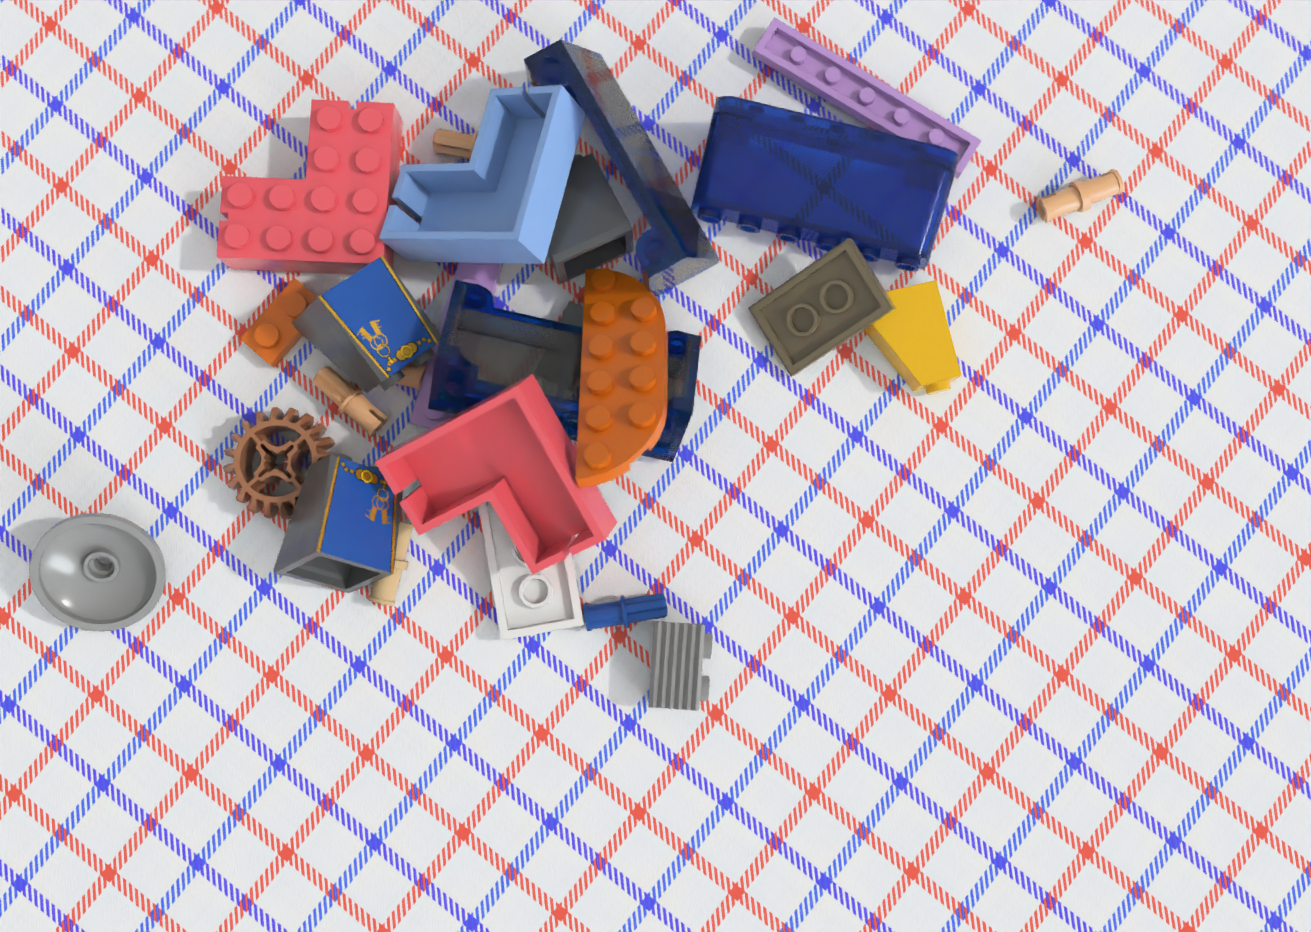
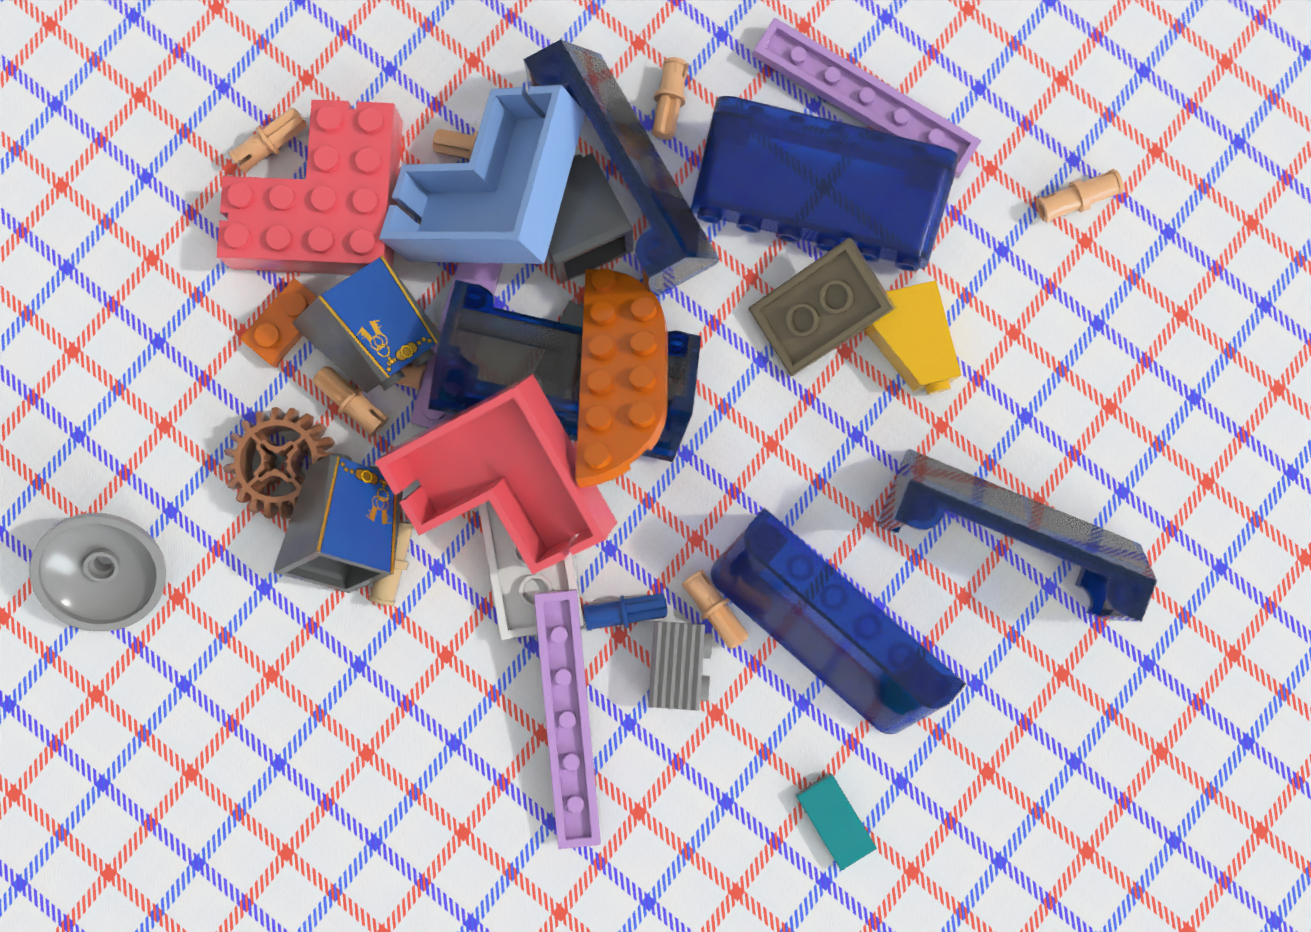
(268, 139): none -> light nougat axle
(567, 718): none -> lavender plate
(669, 97): none -> light nougat axle
(715, 609): none -> light nougat axle
(832, 627): none -> clear blue windscreen
(836, 821): none -> teal tile
(1112, 567): none -> clear blue windscreen

